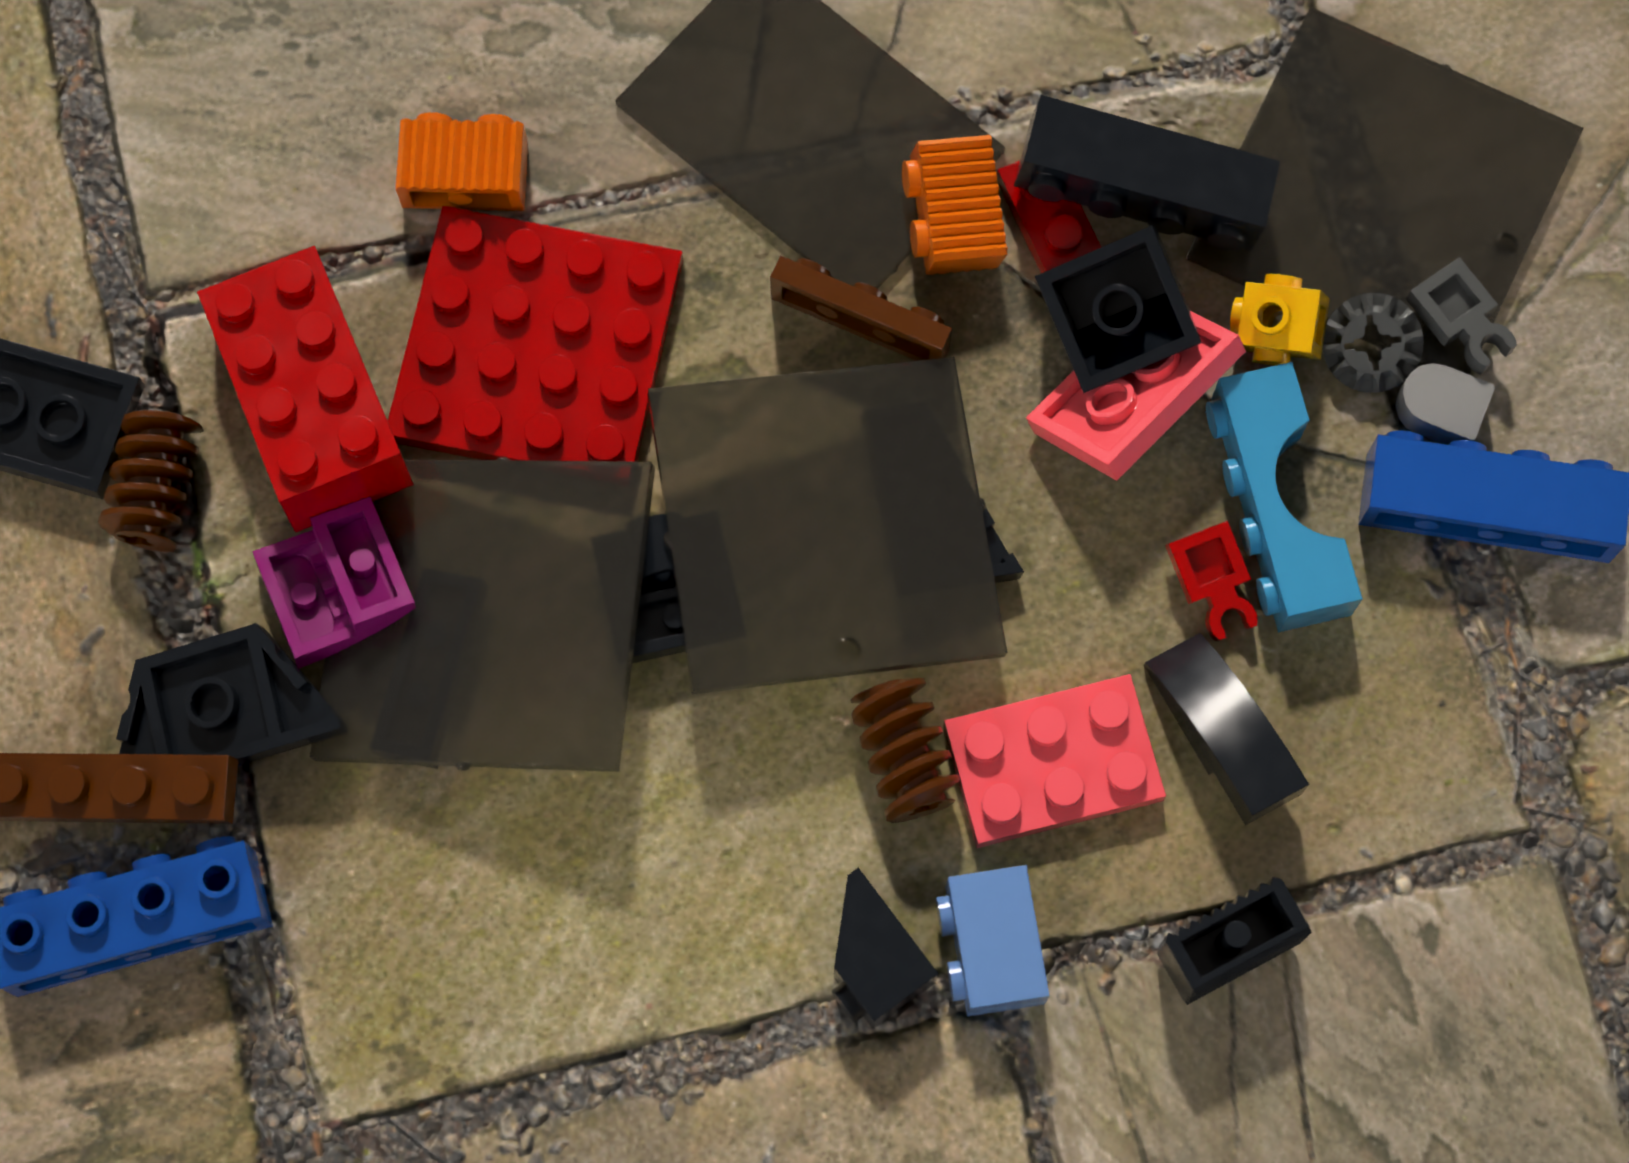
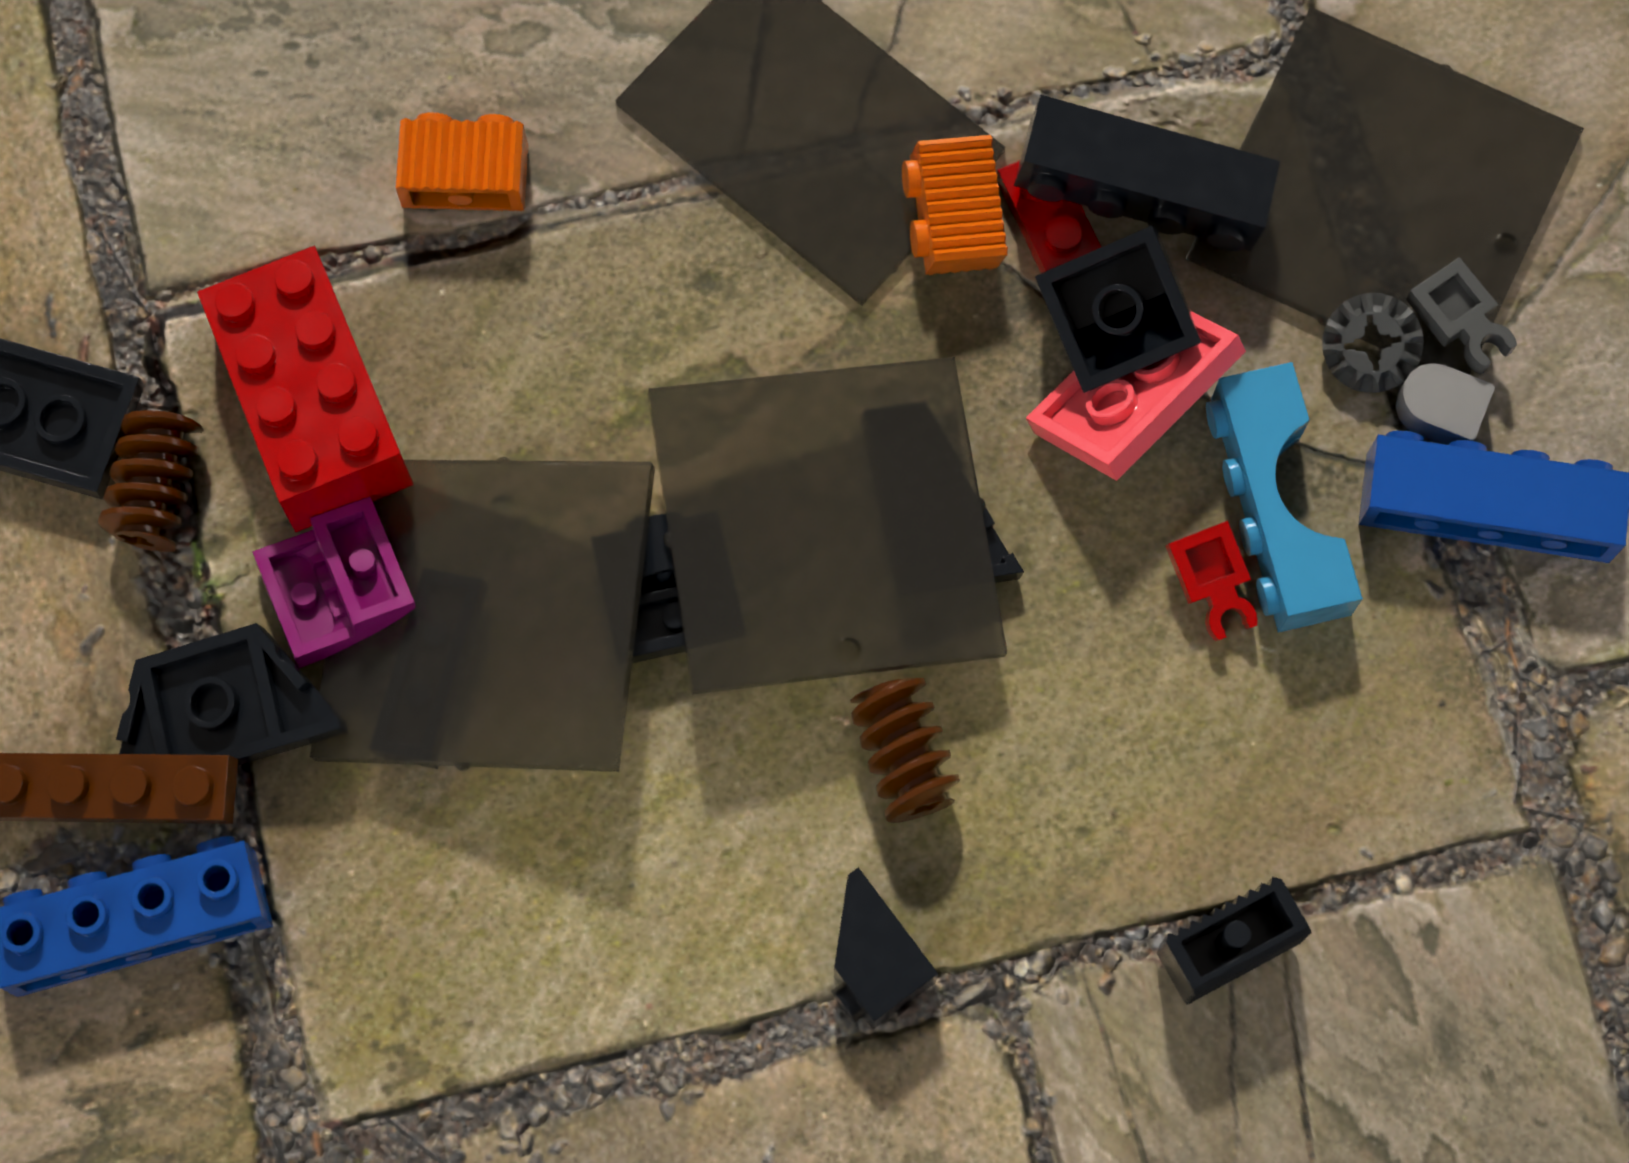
(533, 342): red plate -> none
(859, 310): reddish brown plate -> none
(994, 941): medium blue brick -> none
(1054, 761): coral plate -> none
(1226, 728): black slope -> none
(1299, 331): yellow brick -> none

